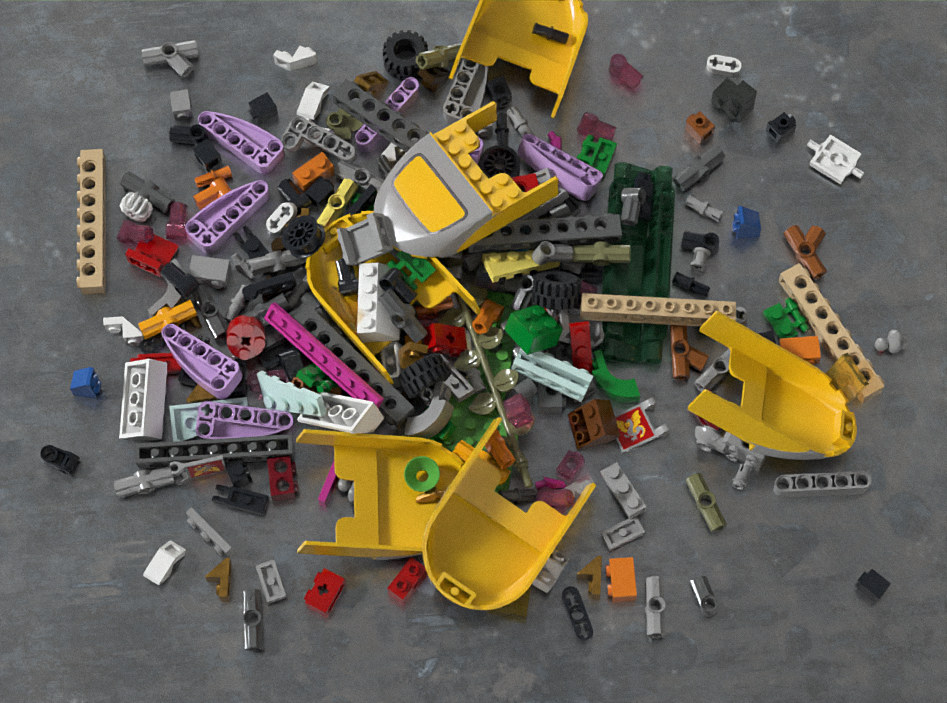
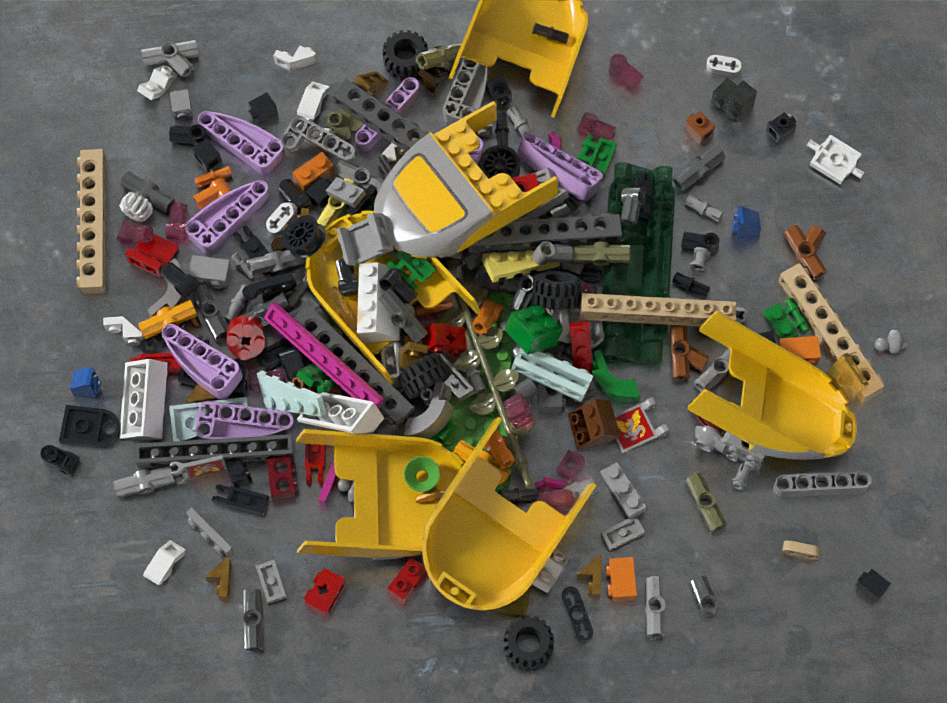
(87, 427): none -> black tile
(159, 82): none -> white slope
(314, 460): none -> red hinge
(346, 192): none -> light grey plate
(535, 627): none -> black tyre
(801, 550): none -> tan beam

